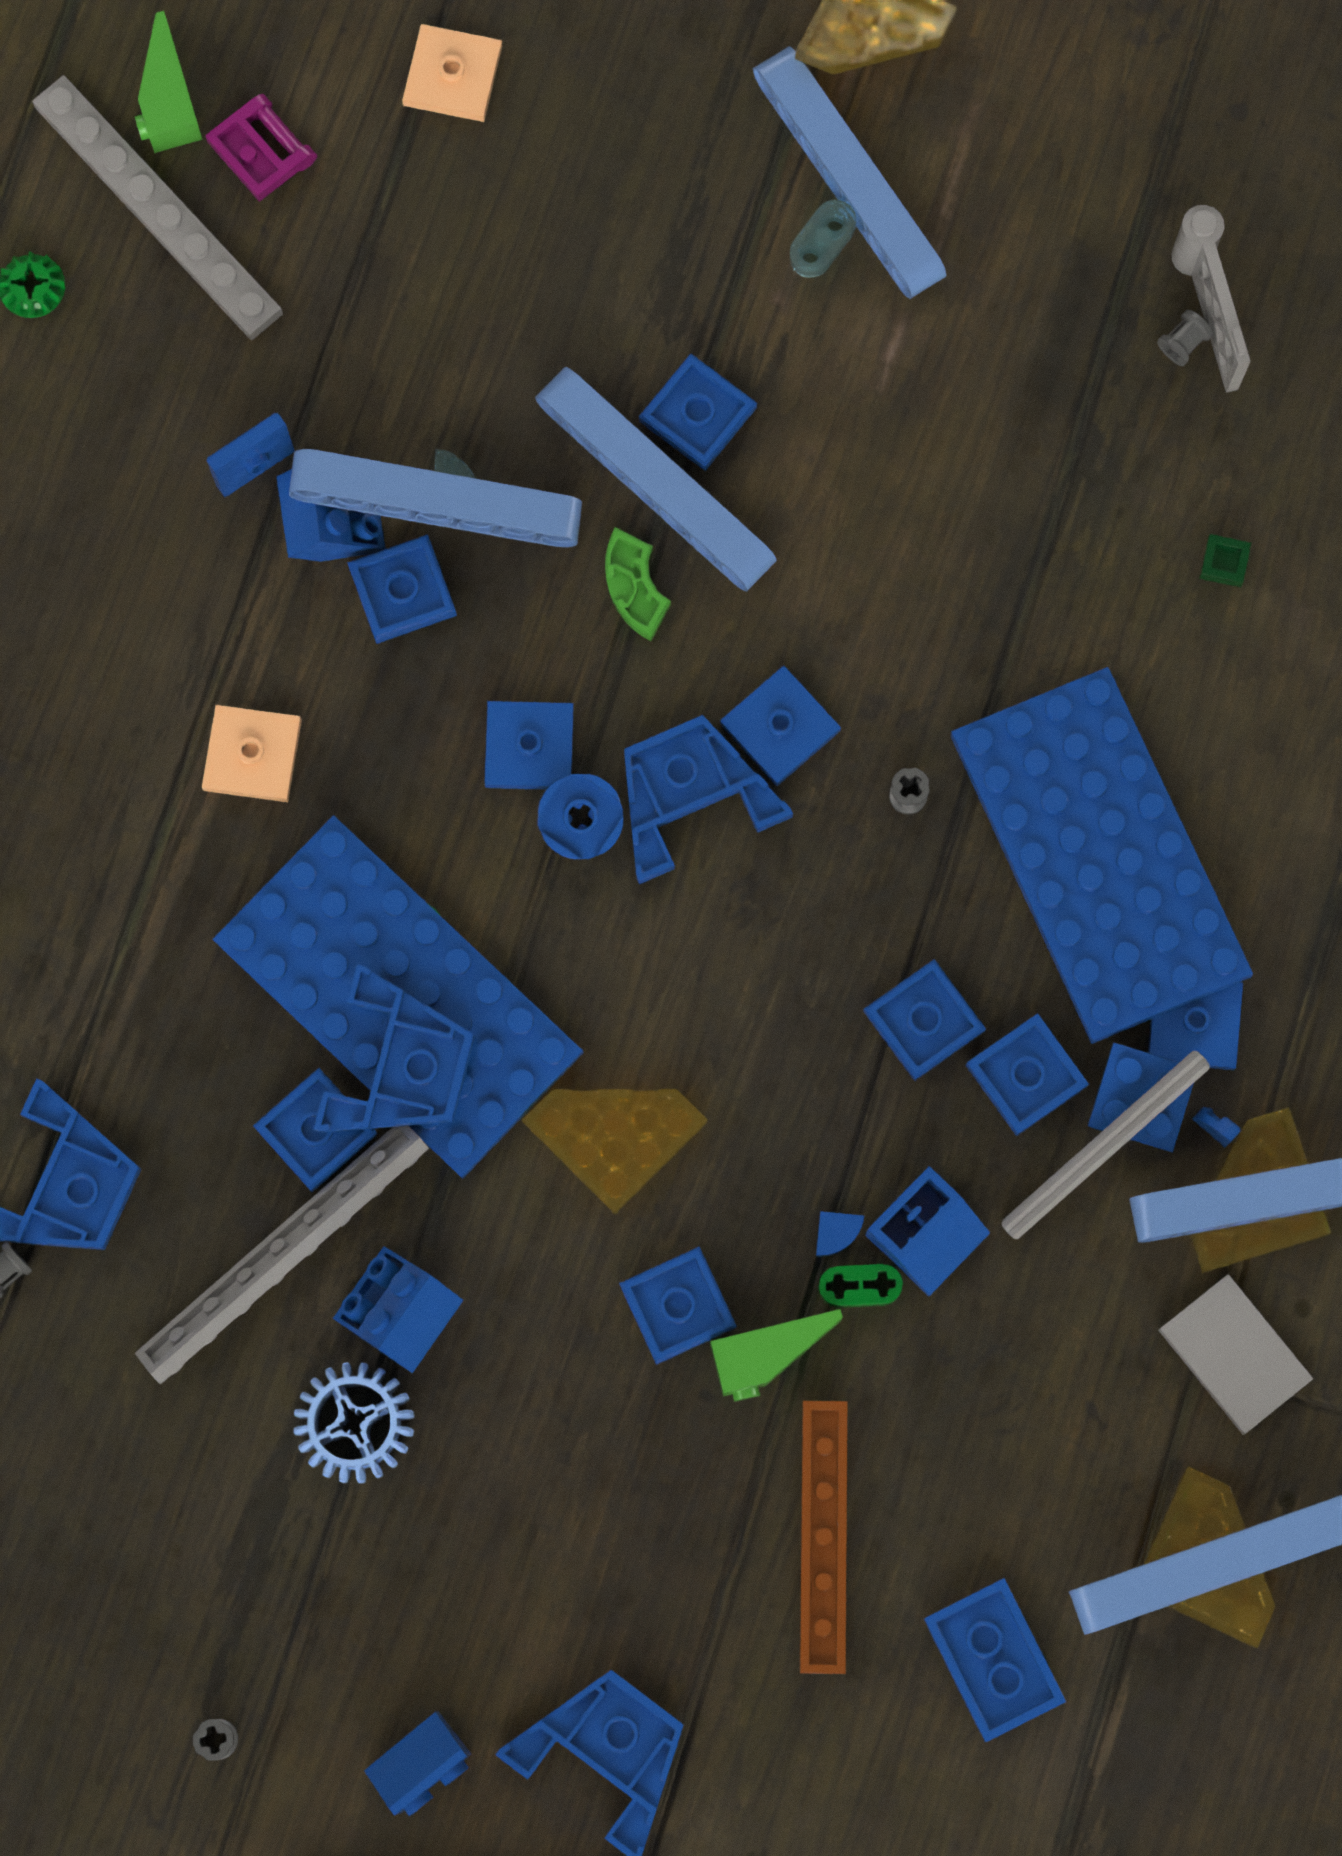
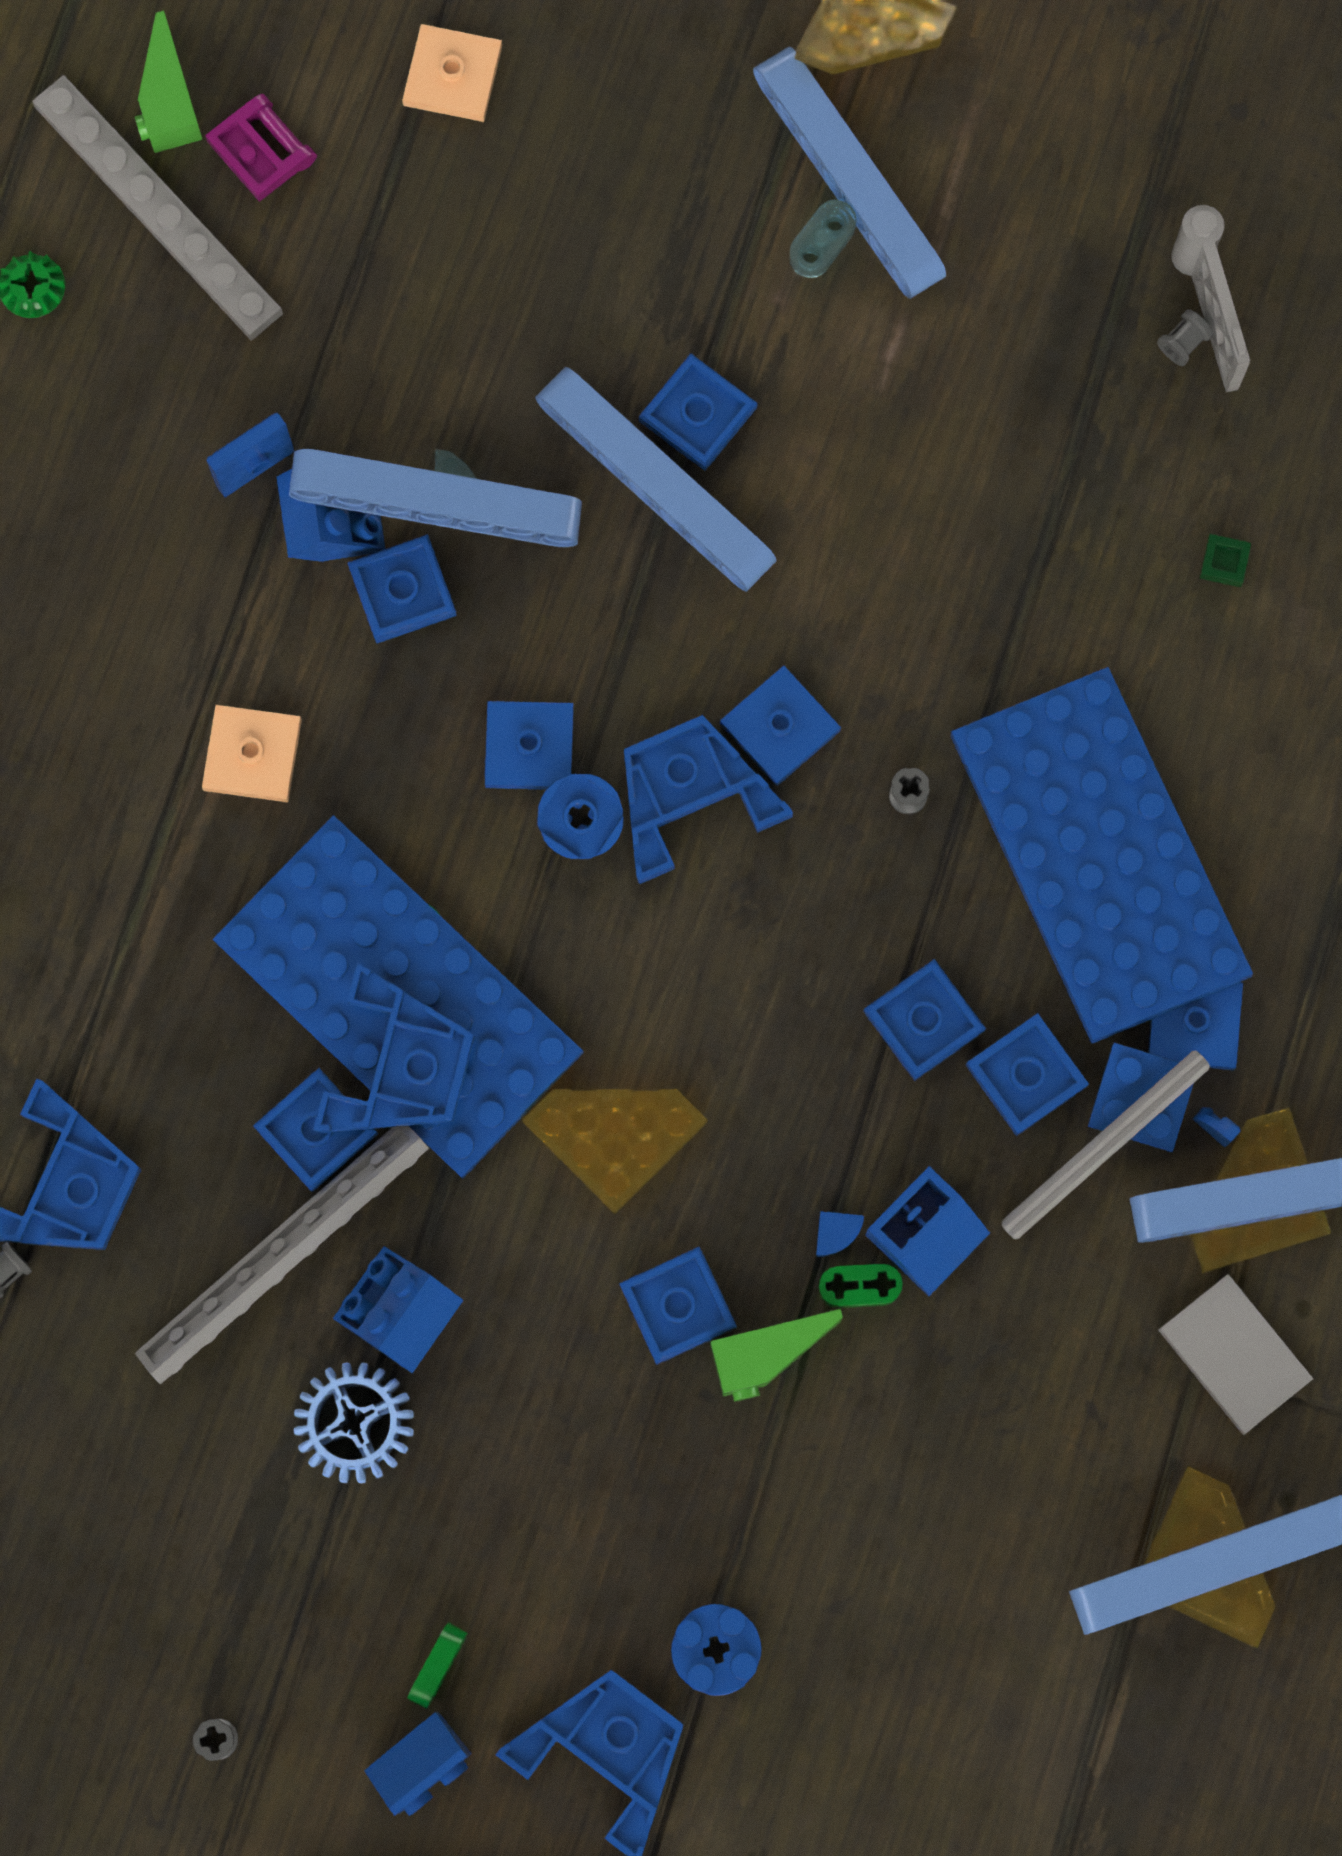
(437, 1665): none -> green beam
(631, 584): bright green tile -> none
(693, 1636): none -> blue plate
(823, 1537): dark orange plate -> none
(994, 1660): blue plate -> none

